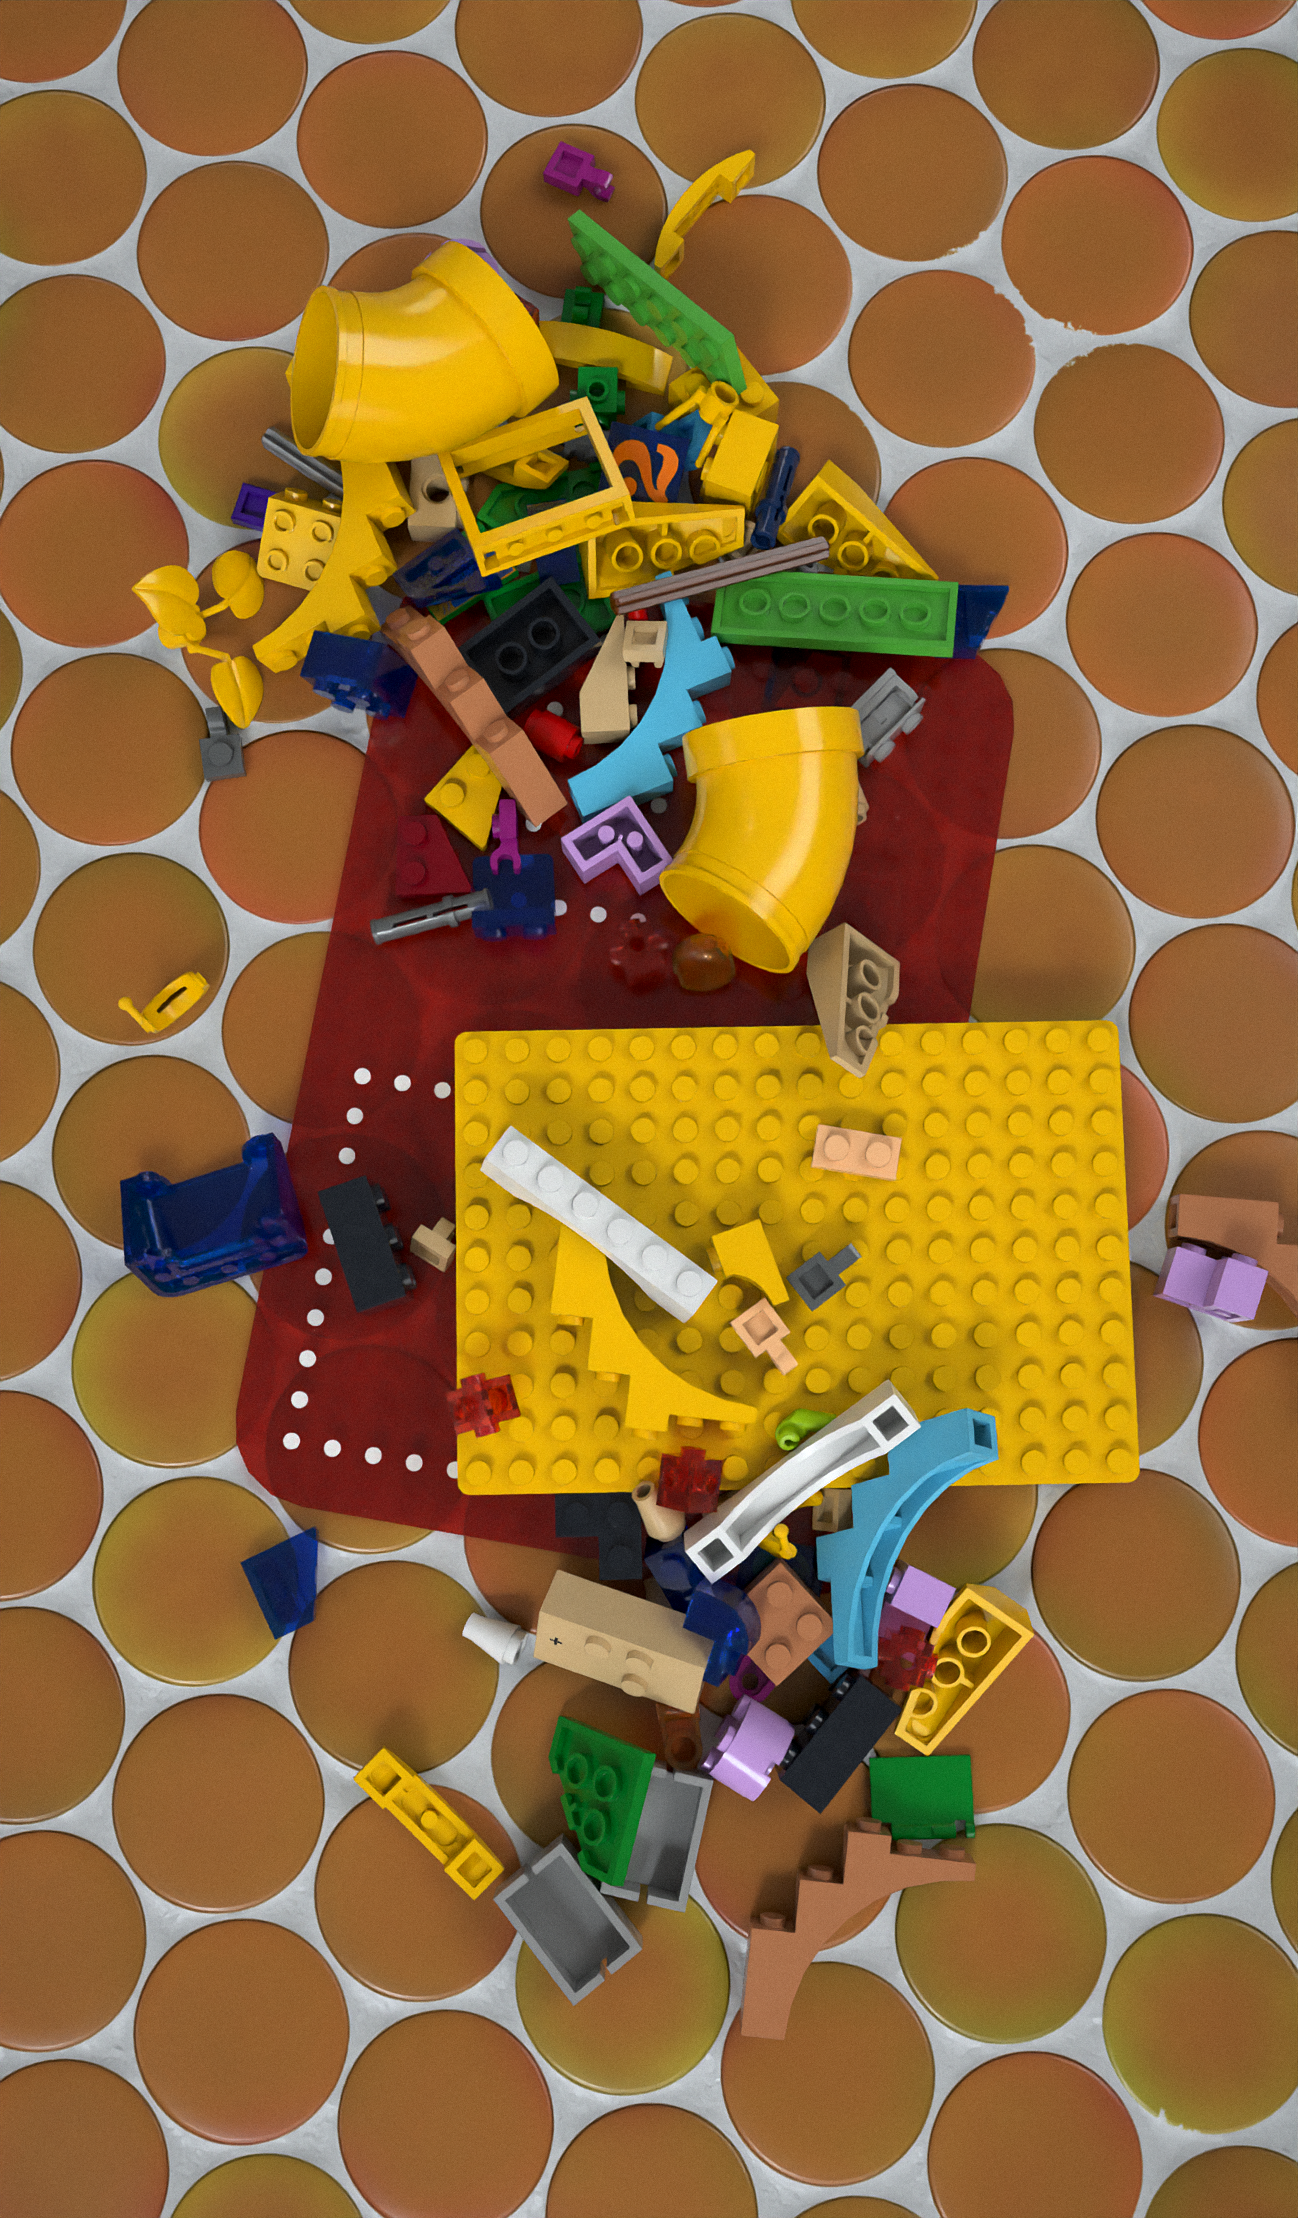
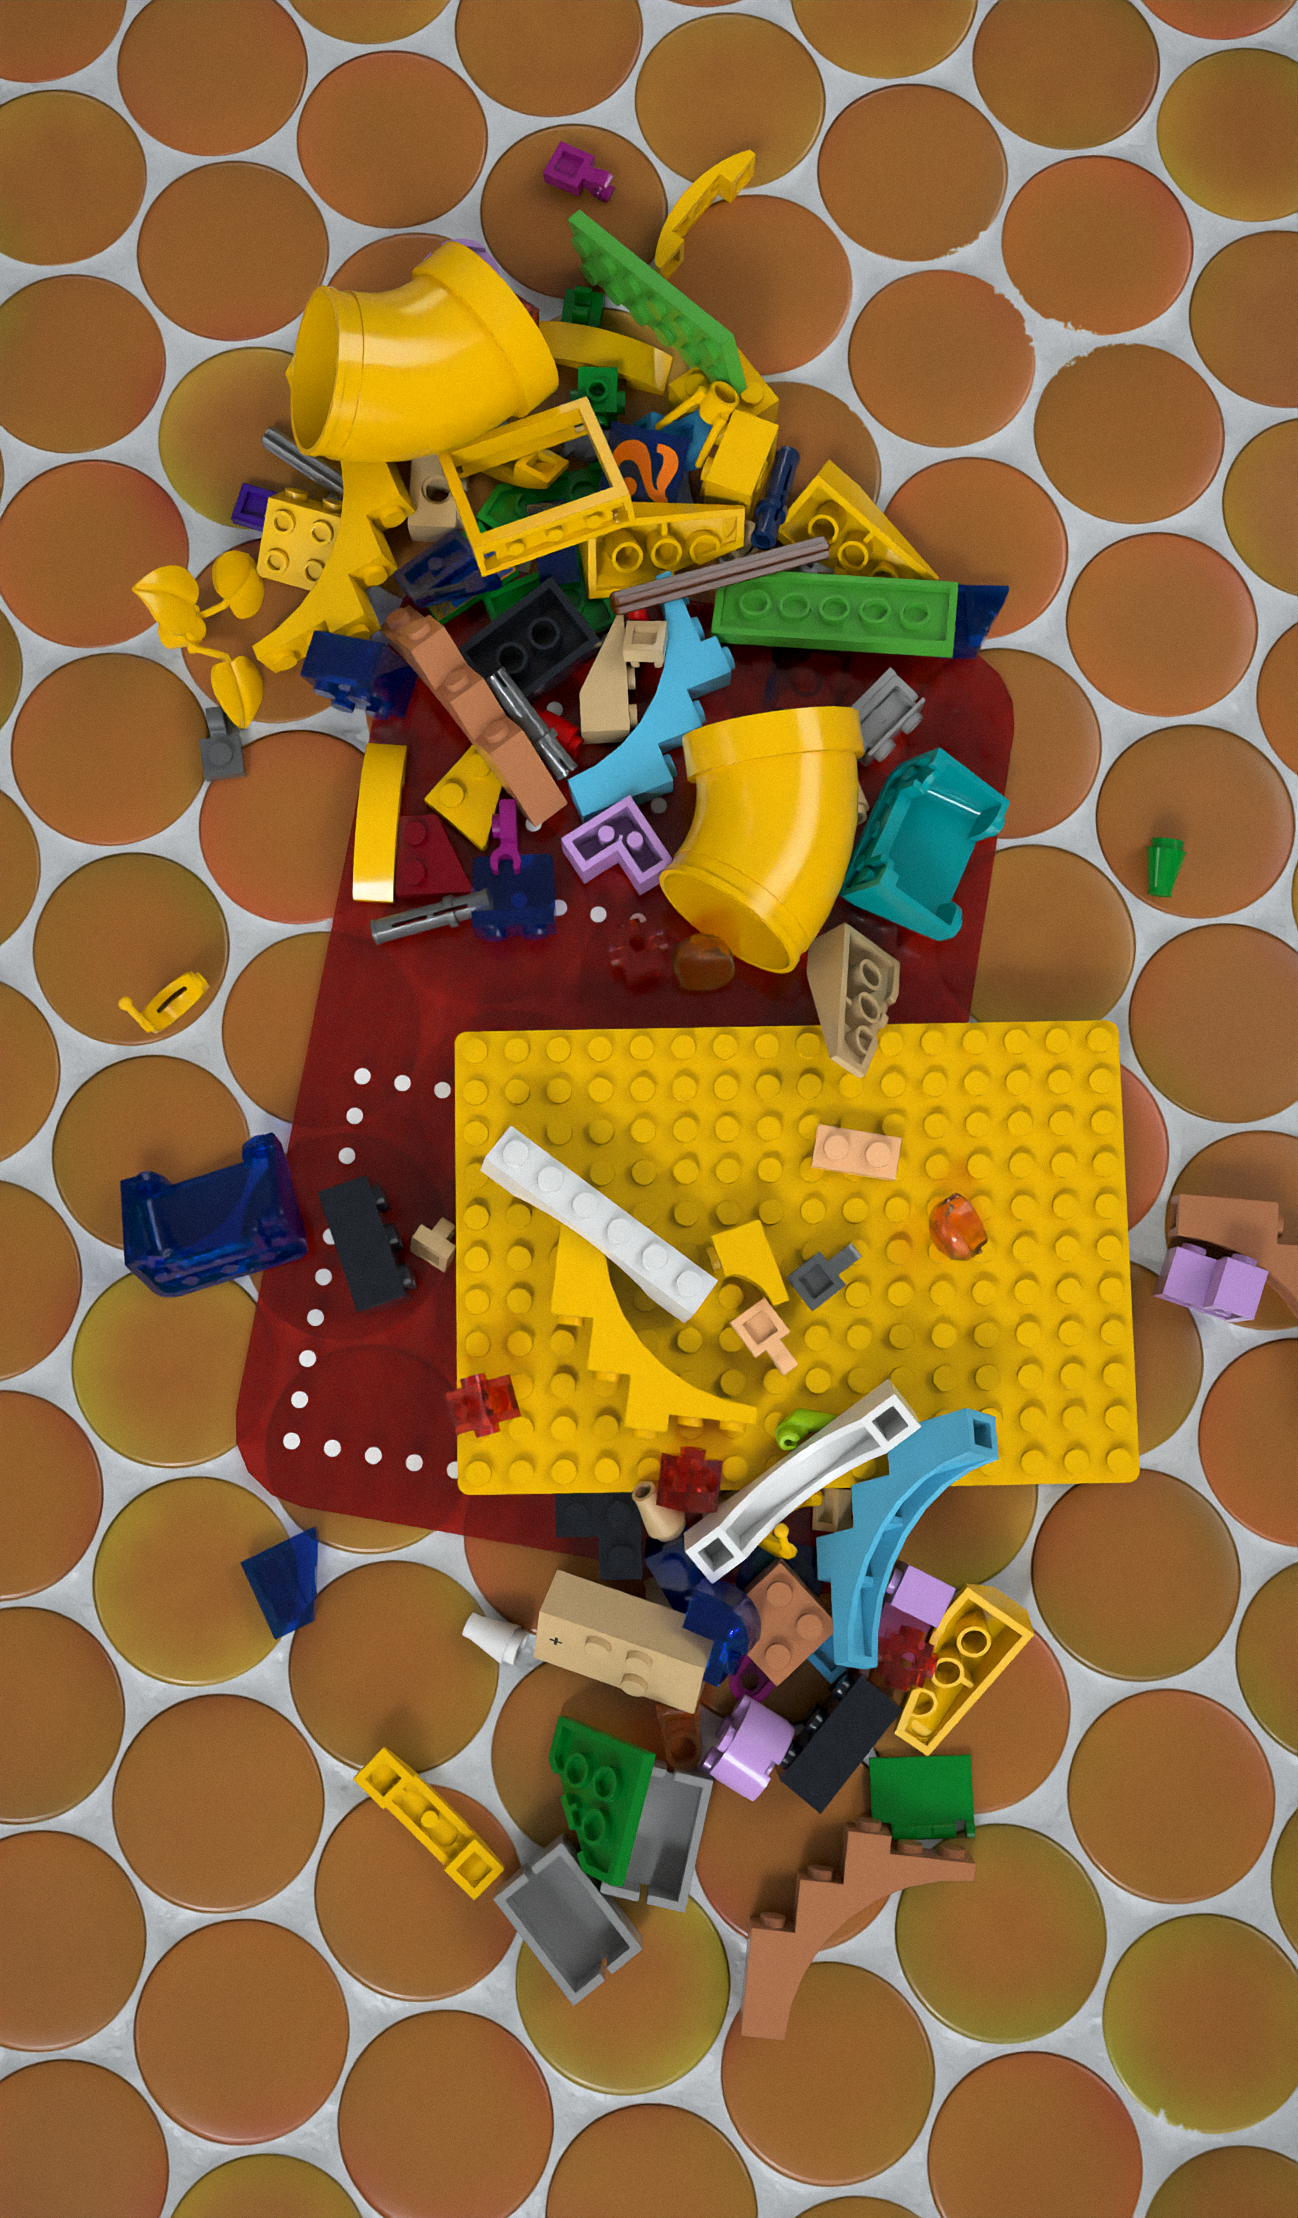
(378, 822): none -> yellow slope
(527, 718): none -> dark grey pin
(921, 843): none -> teal windscreen
(957, 1228): none -> clear orange hair
(1163, 865): none -> green cone

